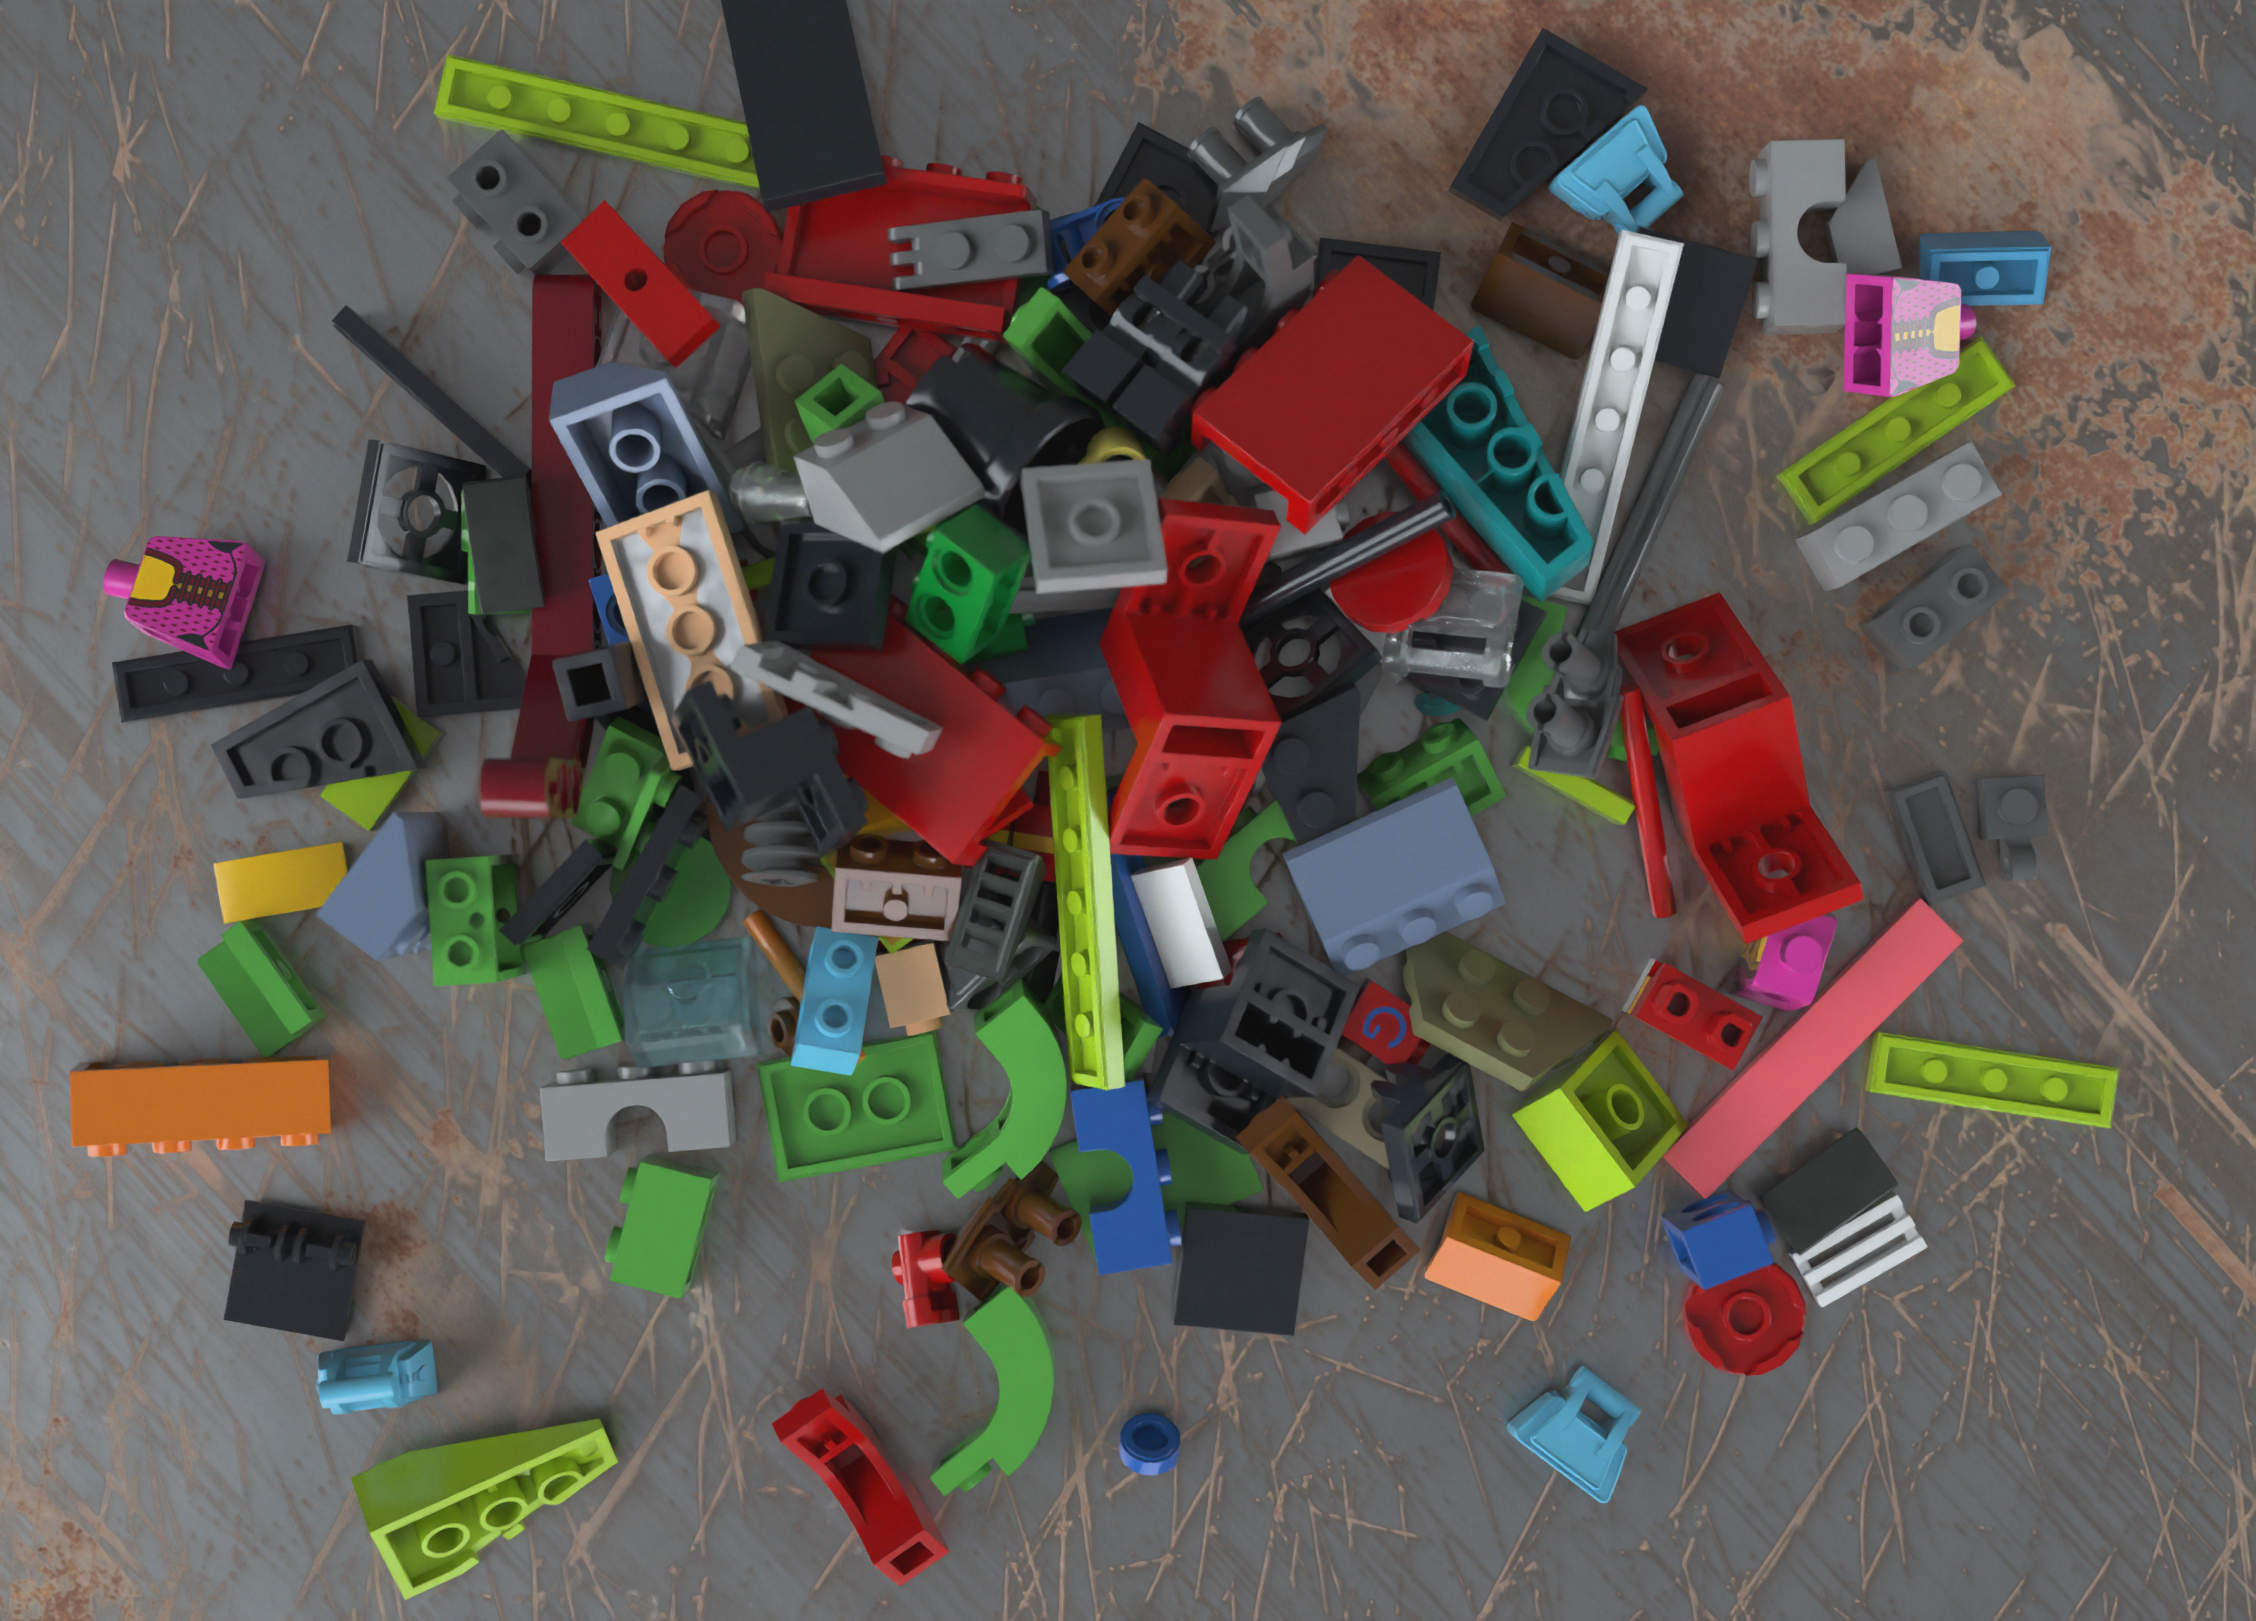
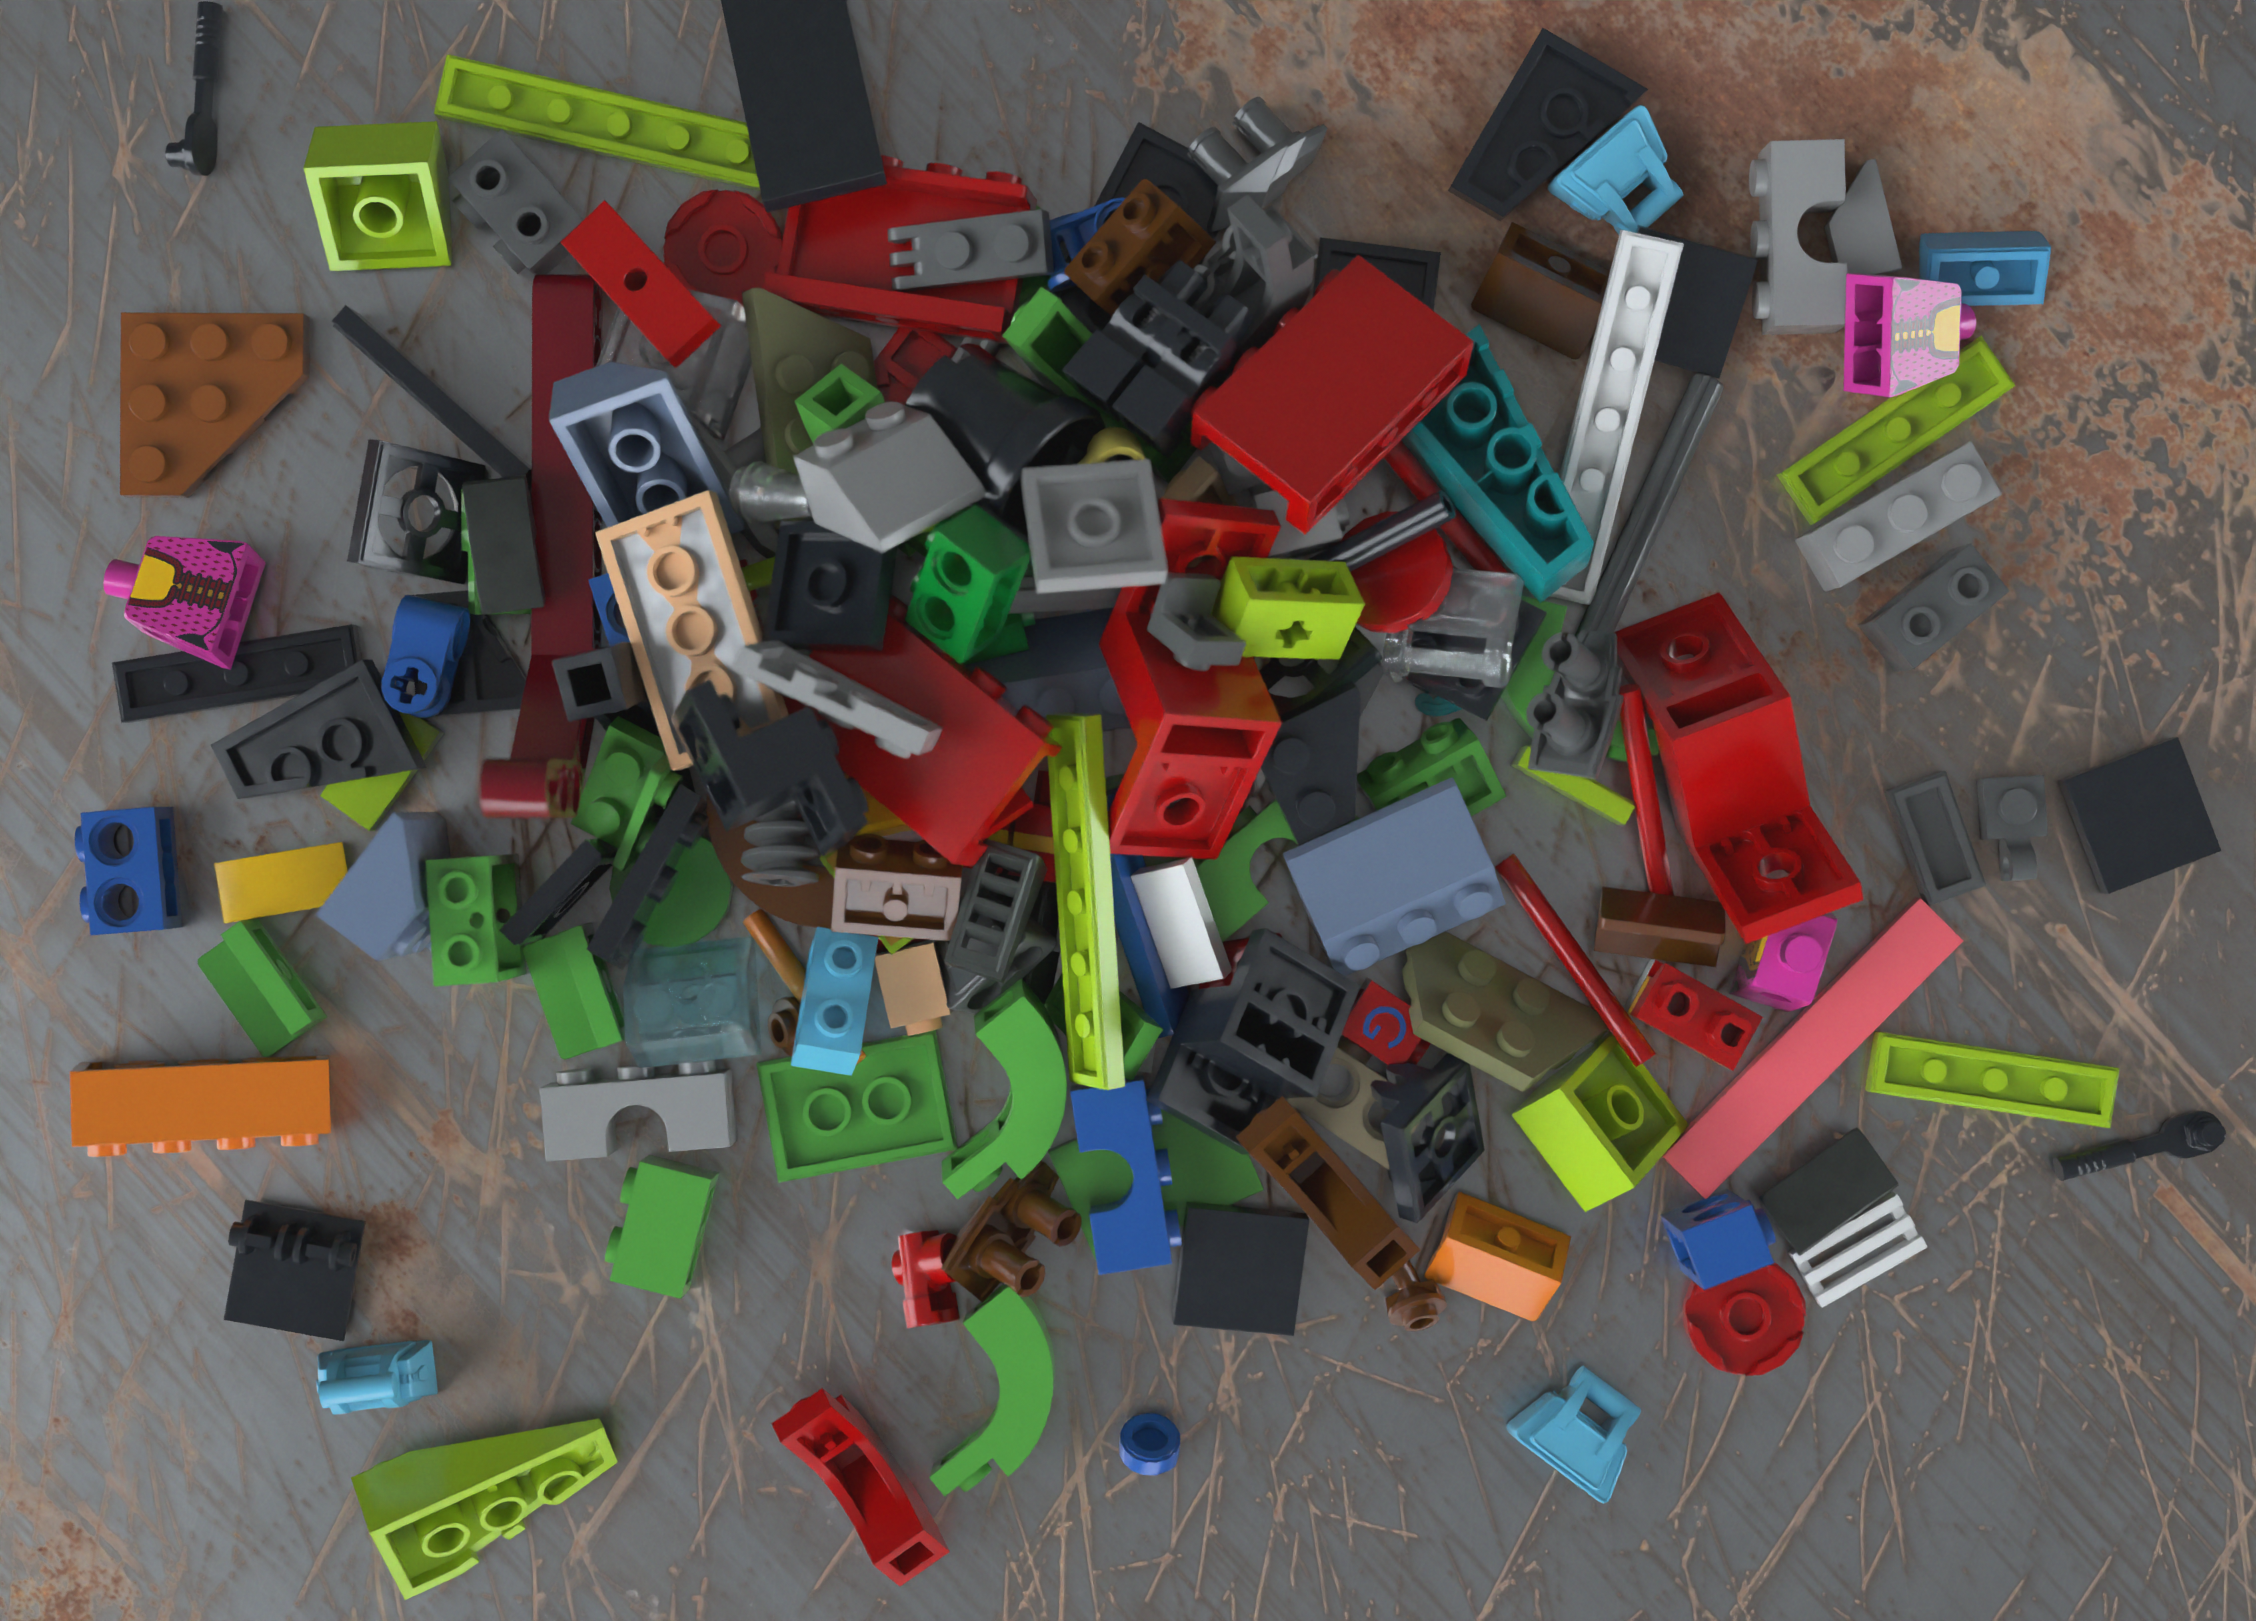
(148, 869): none -> blue brick
(199, 147): none -> black piece
(199, 391): none -> dark orange plate
(381, 195): none -> lime slope
(424, 648): none -> blue piece
(1186, 625): none -> dark grey bracket
(1289, 606): none -> lime brick
(1416, 1302): none -> reddish brown plate
(1575, 960): none -> red bar
(1660, 926): none -> reddish brown panel
(2139, 815): none -> black tile
(2180, 1137): none -> black piece

